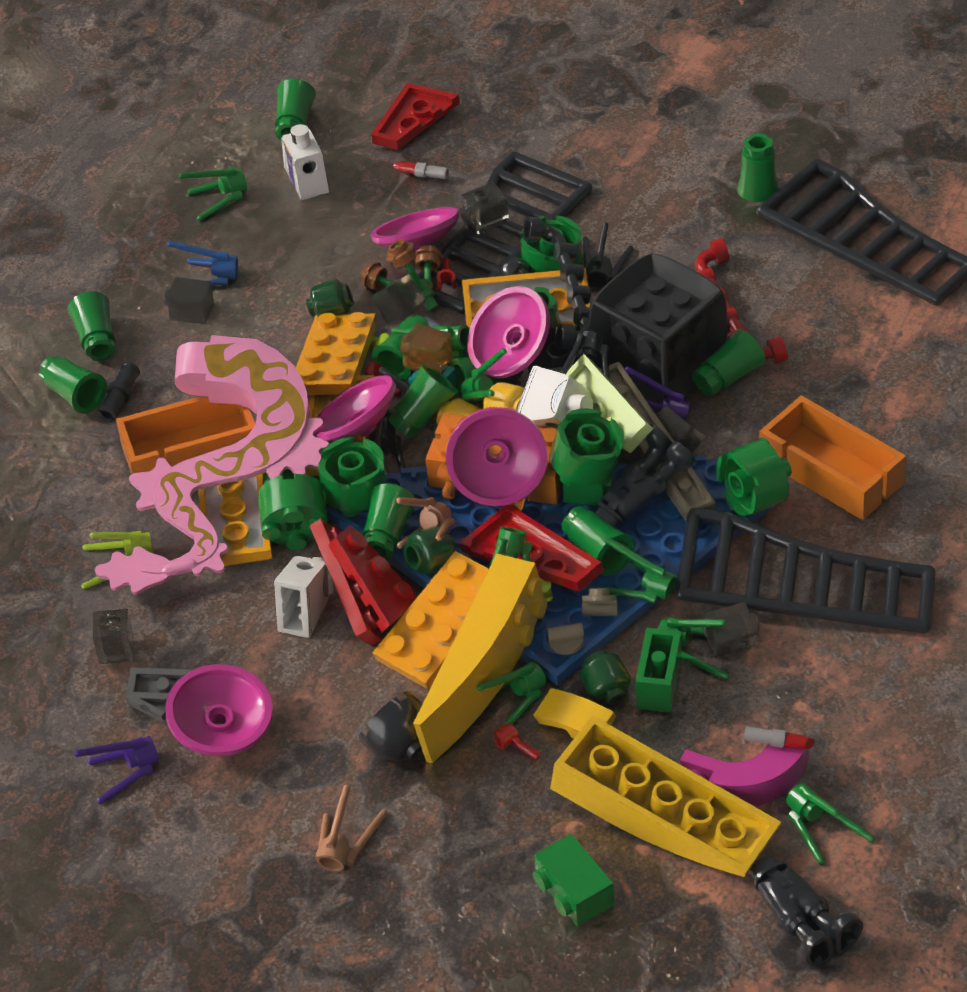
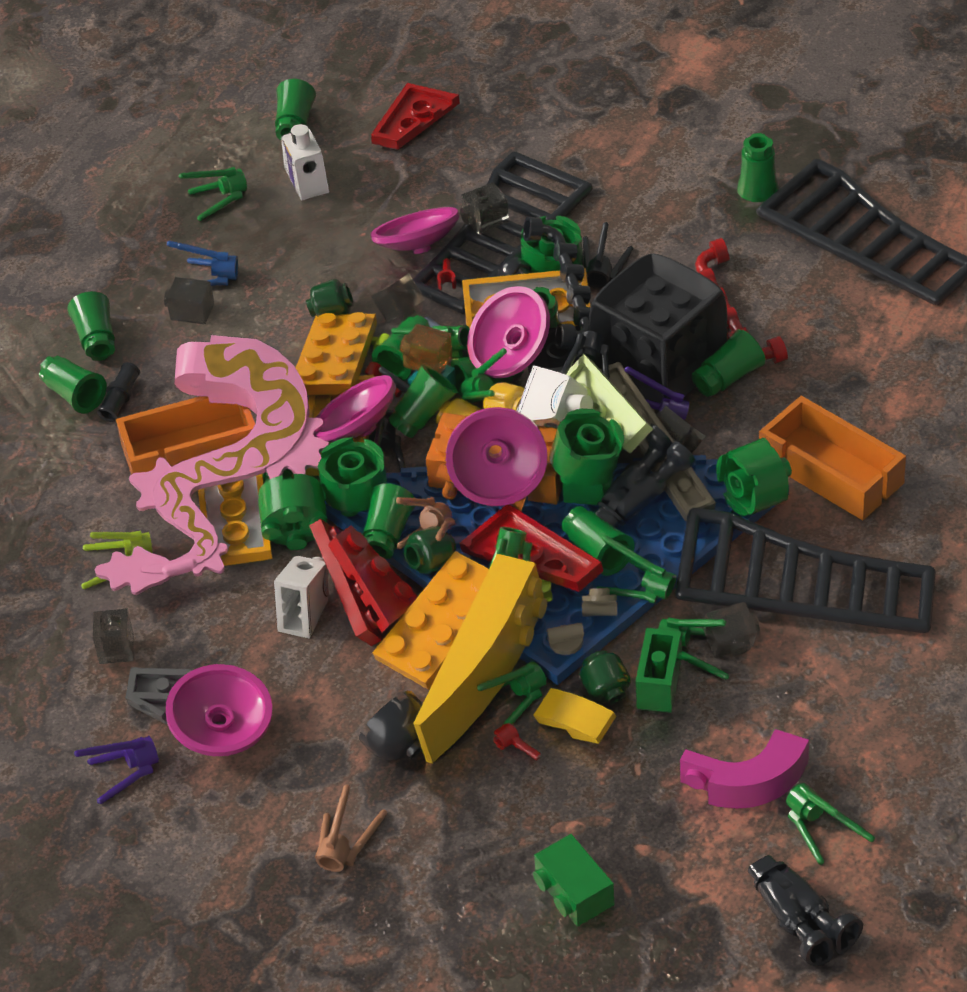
(401, 254): dark orange plant -> none
(422, 170): light grey piece -> none
(660, 800): yellow slope -> none
(778, 738): light grey piece -> none

